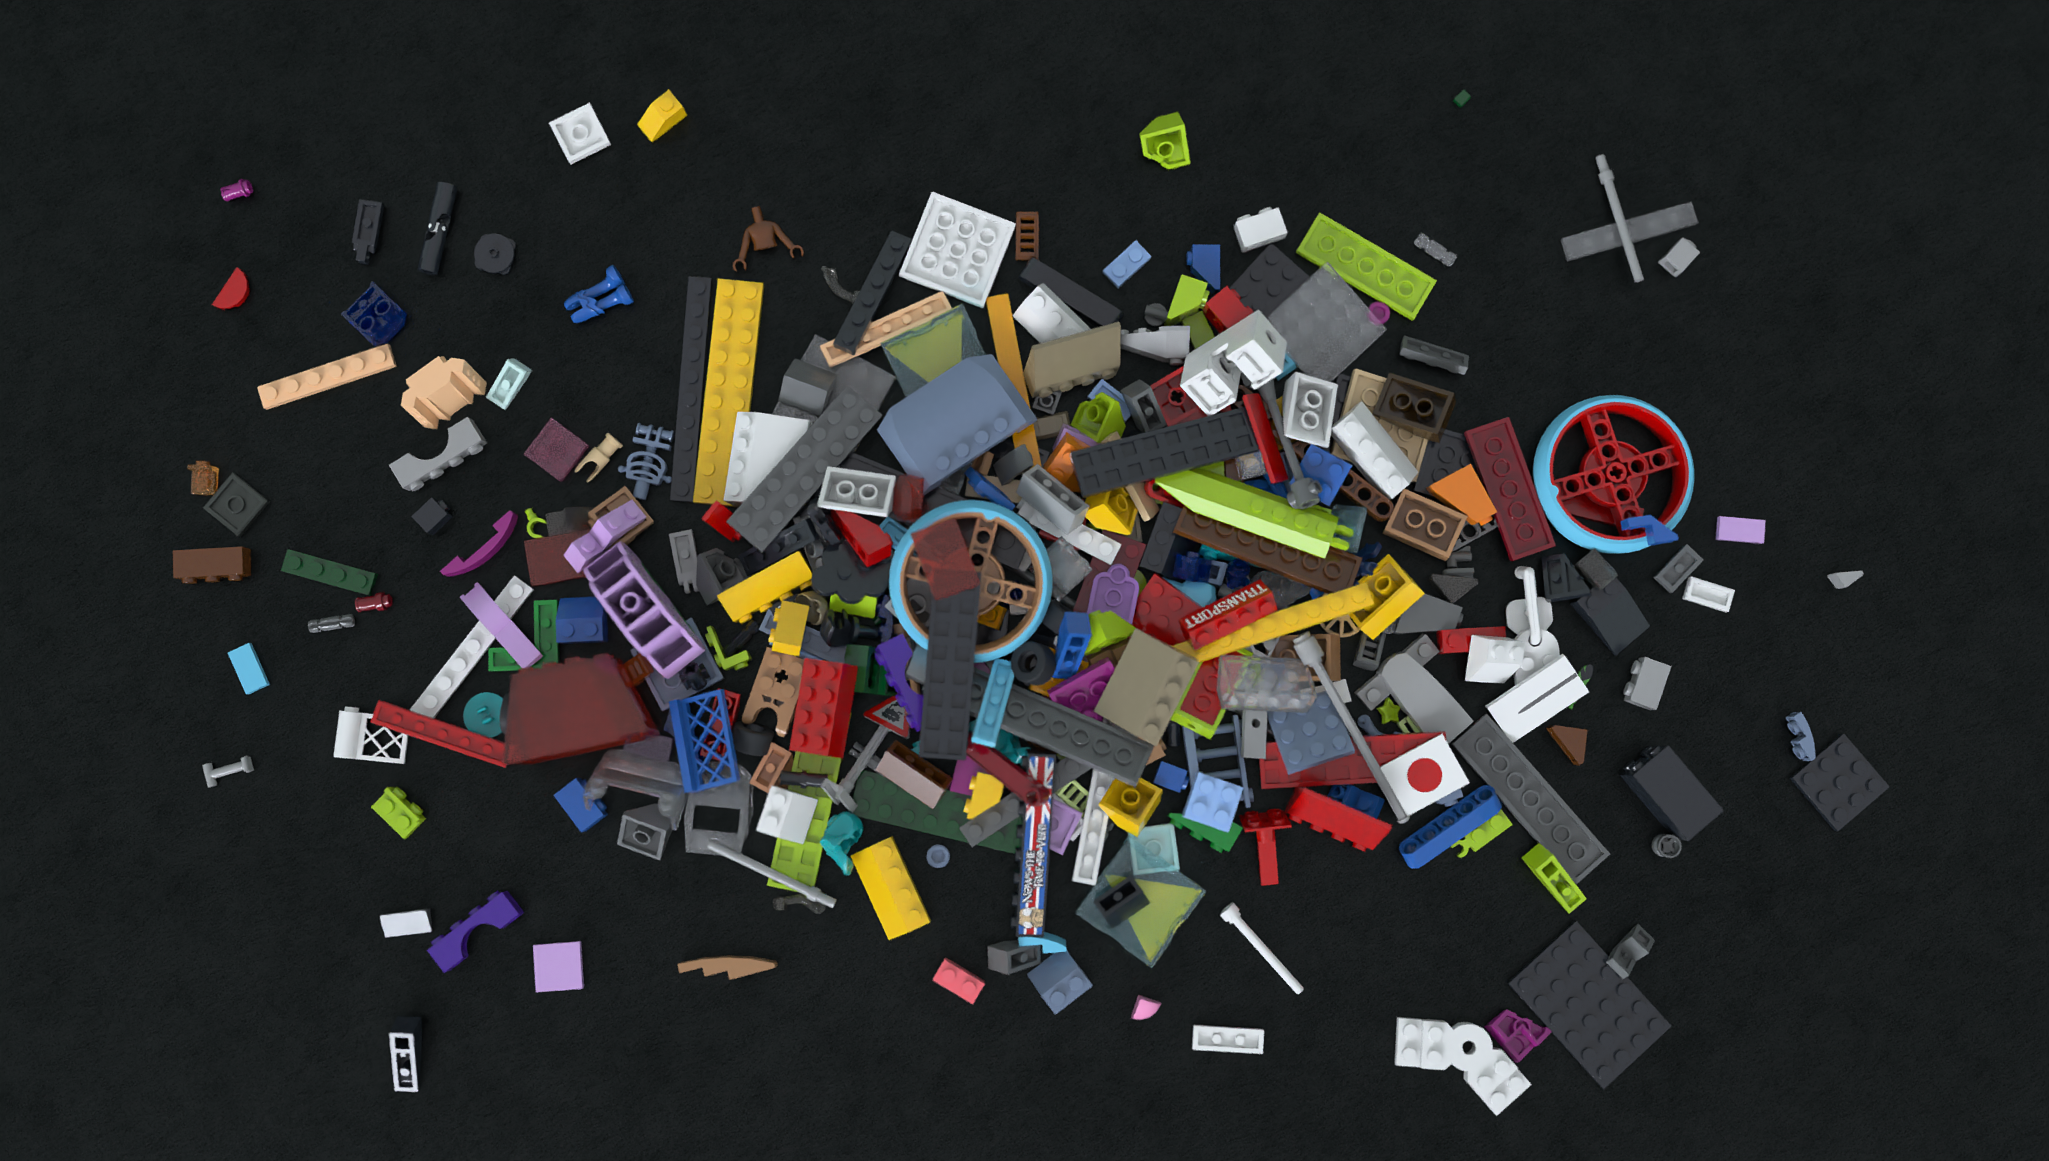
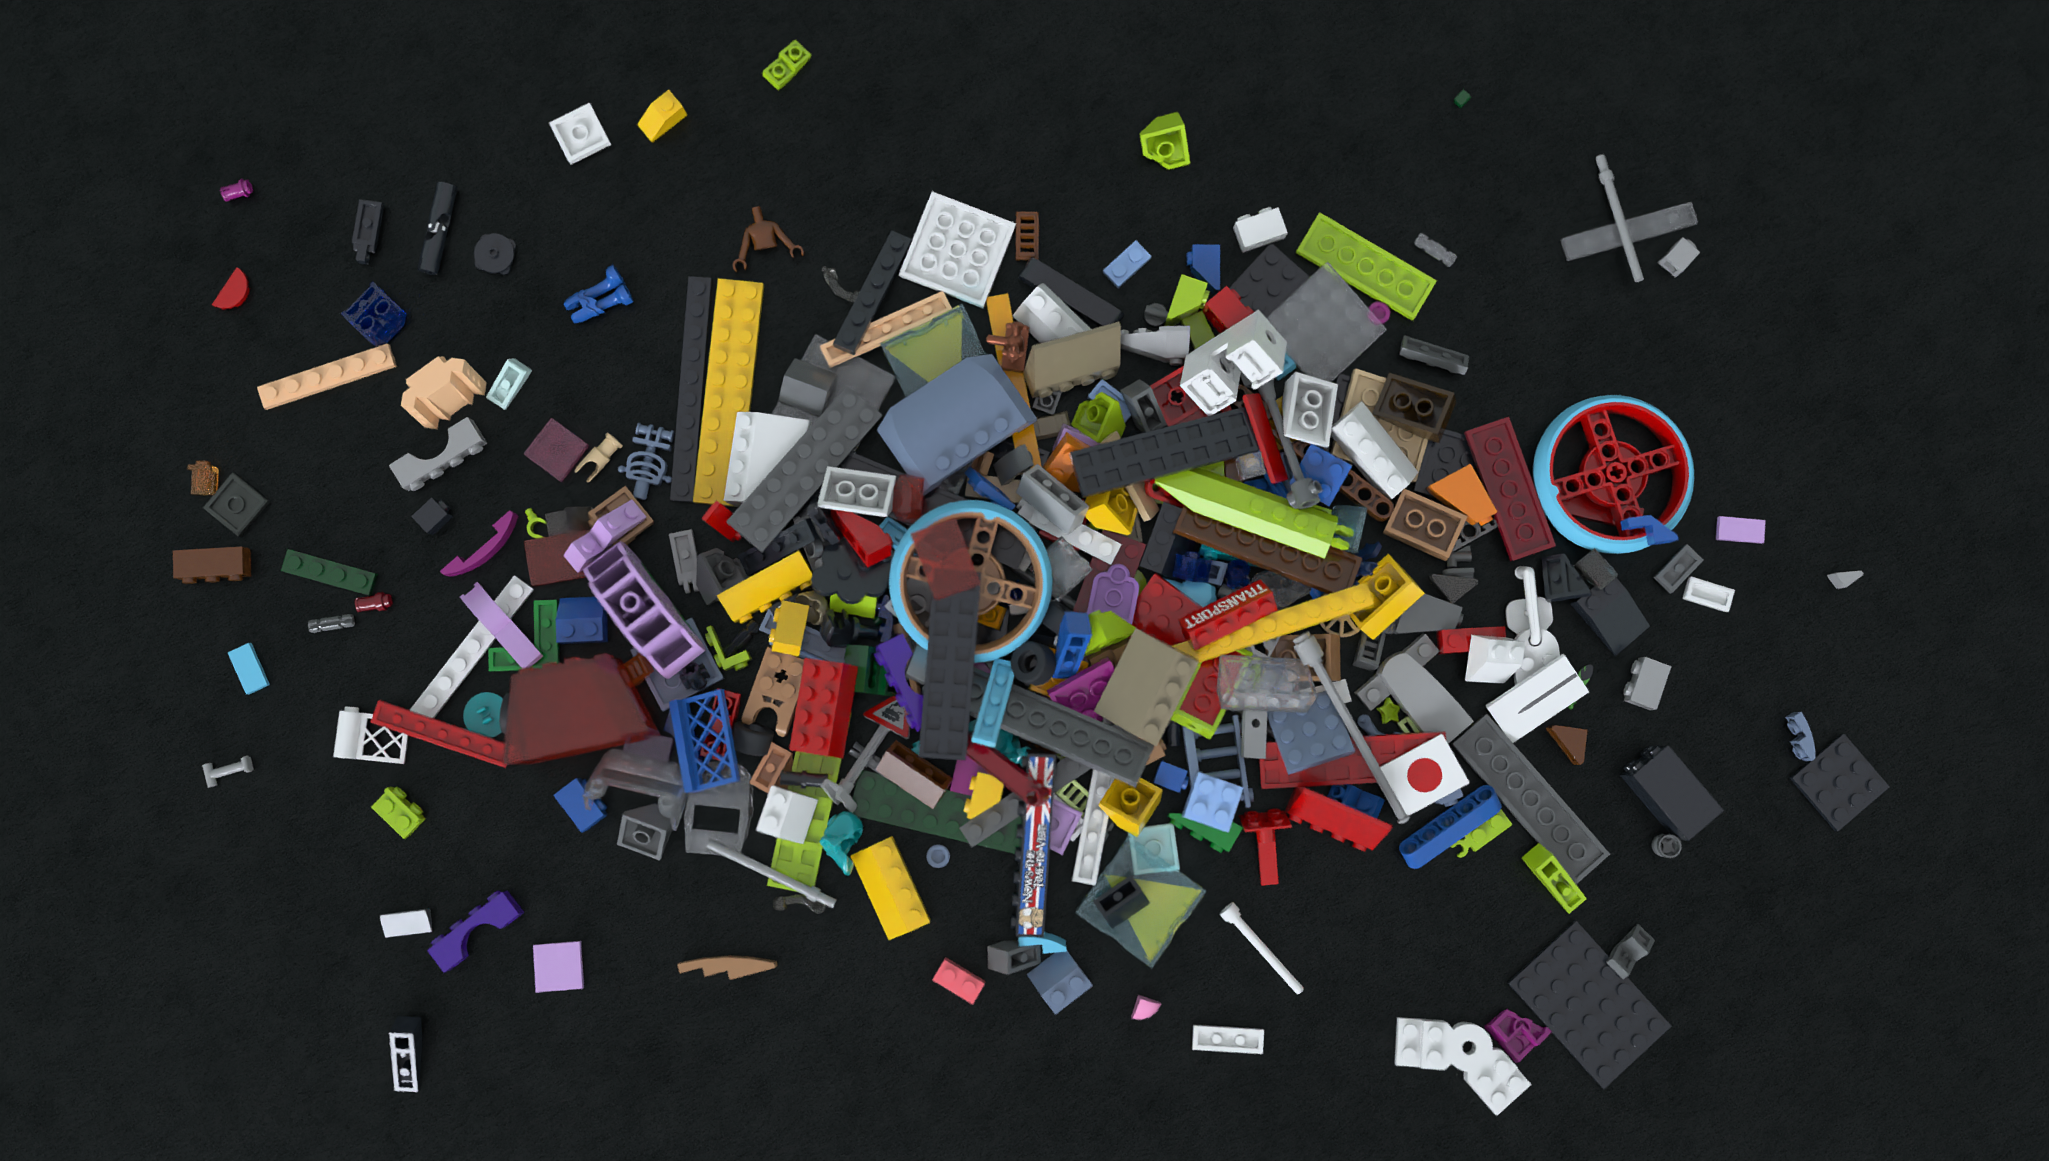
(787, 65): none -> lime slope
(1014, 345): none -> copper piece

